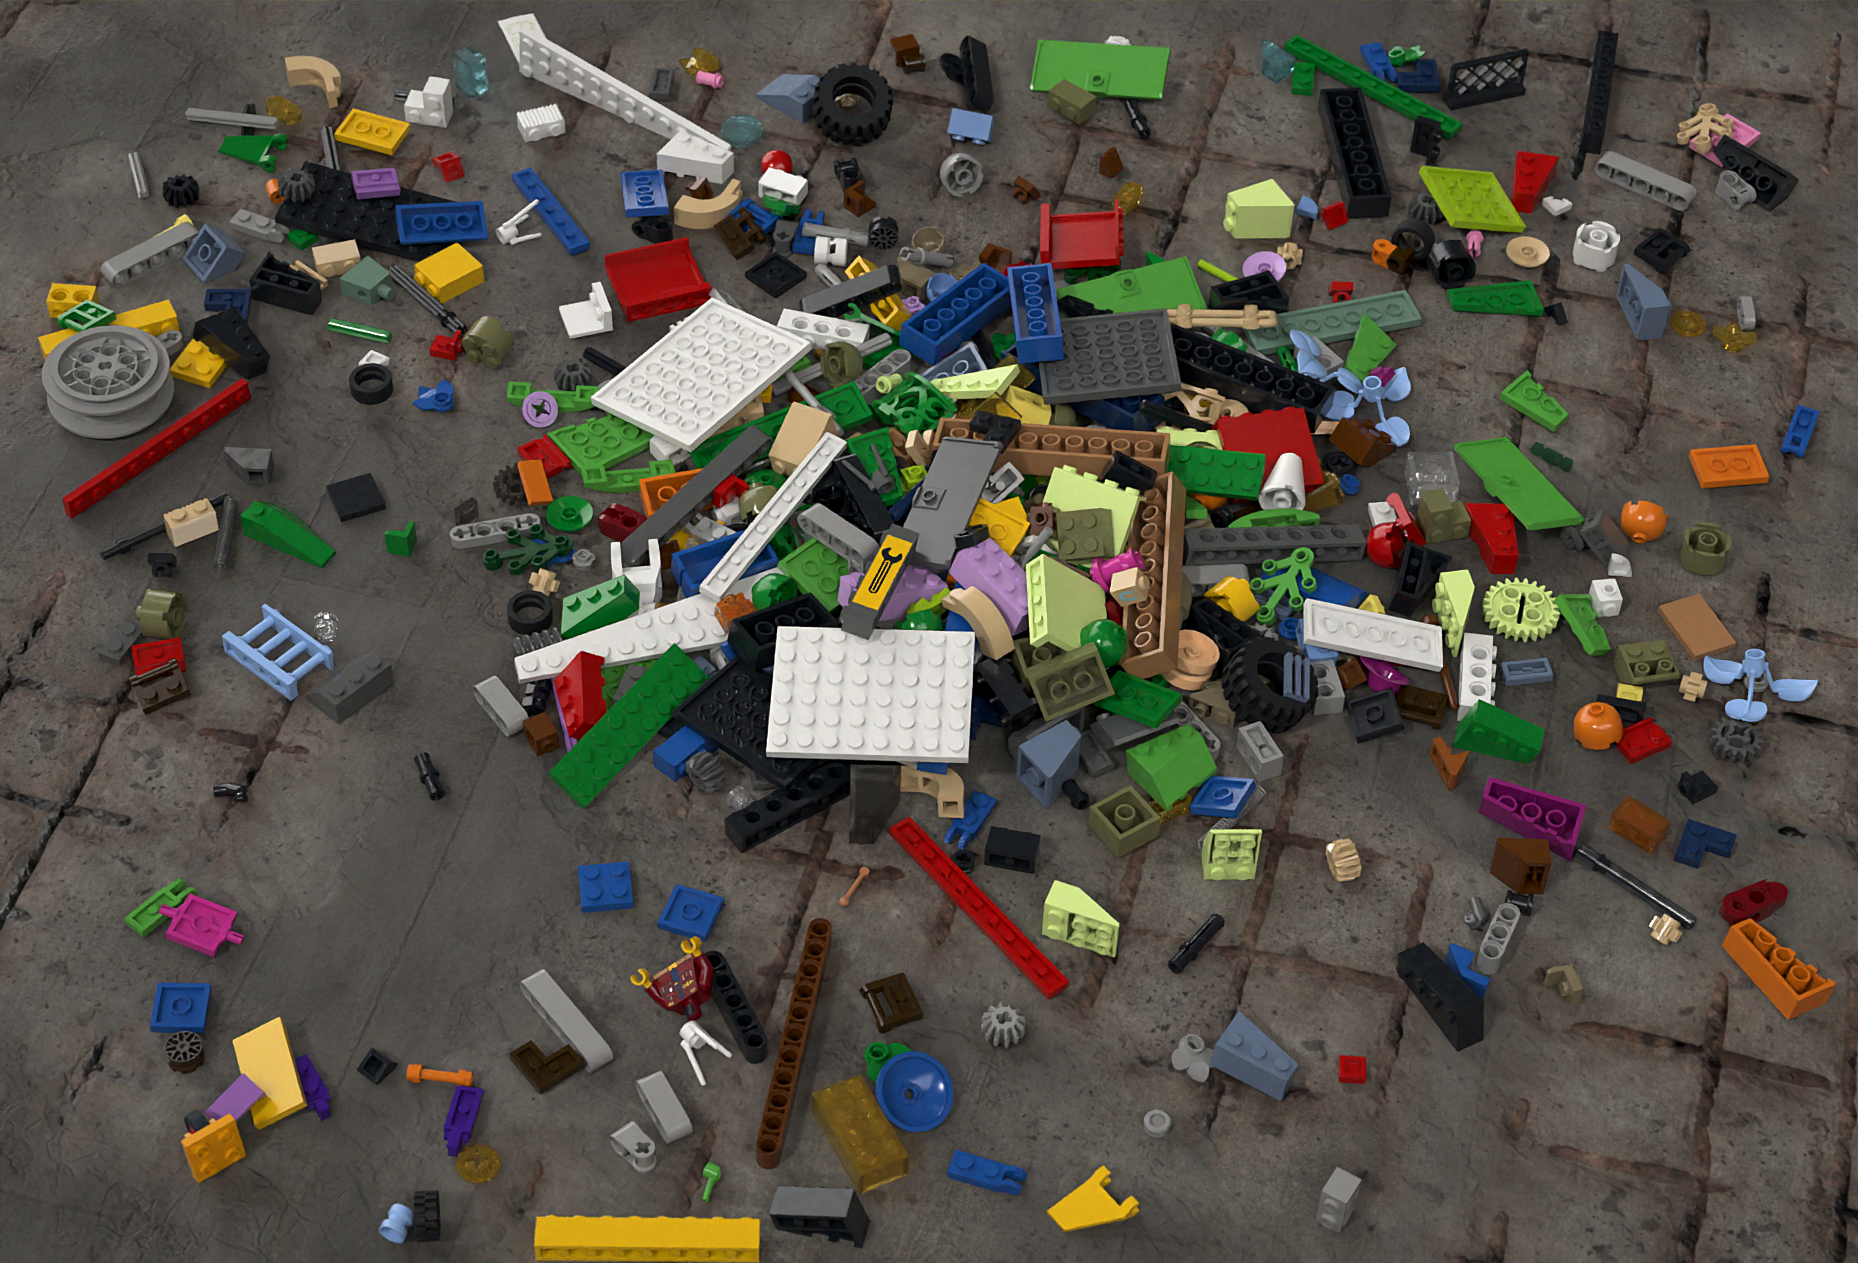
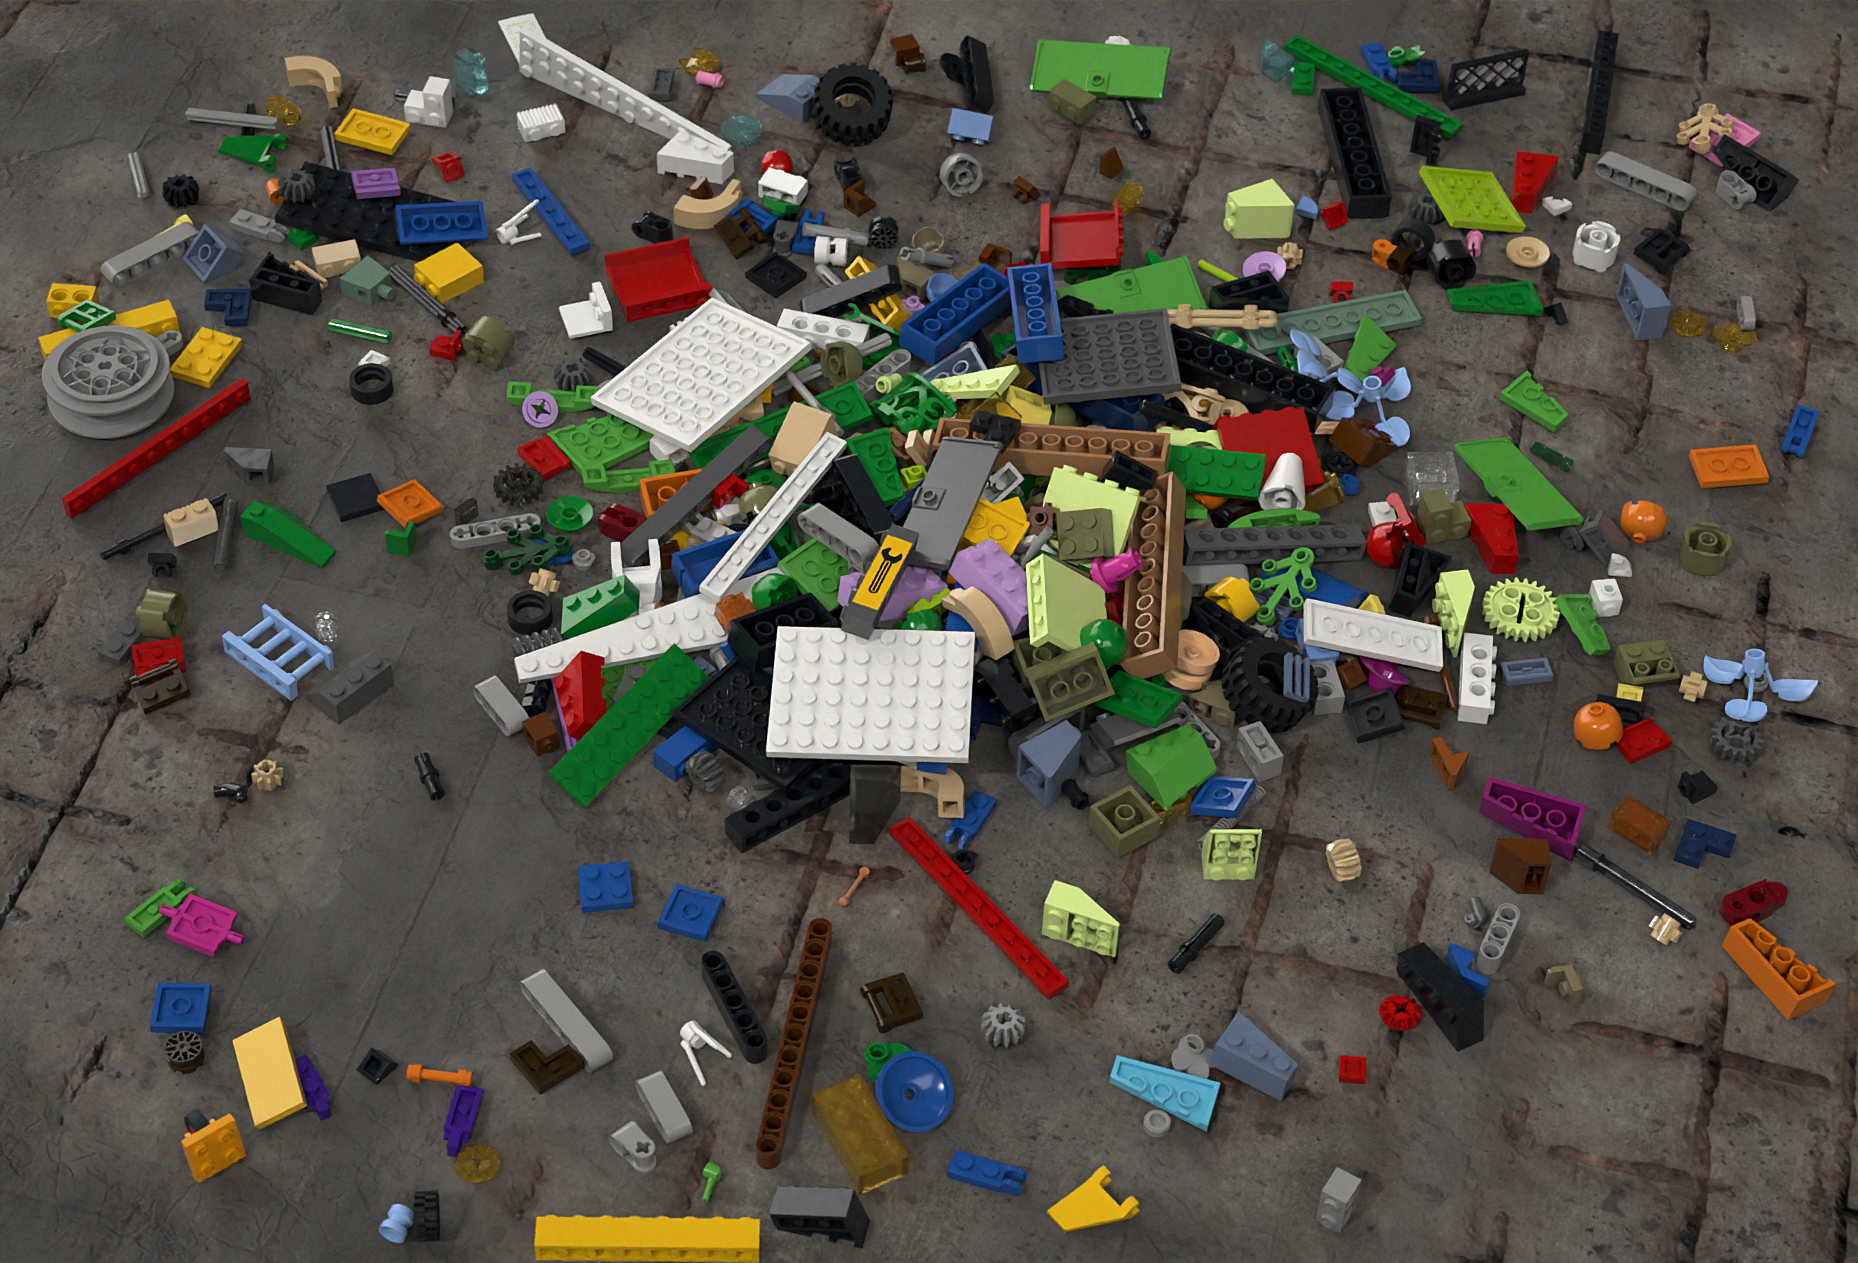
(233, 341): black wedge -> none
(236, 1099): medium lavender hinge -> none
(267, 775): none -> tan gear
(410, 503): none -> orange tile
(437, 399): blue plate -> none
(535, 482): orange tile -> none
(644, 193): blue tile -> none
(683, 984): dark red torso -> none
(881, 479): dark grey plant -> none
(971, 536): black beam -> none
(1012, 849): black brick -> none
(1129, 586): tan brick -> none
(1173, 1091): none -> medium azure wing
(1400, 1021): none -> red gear
(1498, 734): green wedge -> none
(1523, 902): black bush -> none
(1696, 627): medium nougat tile -> none

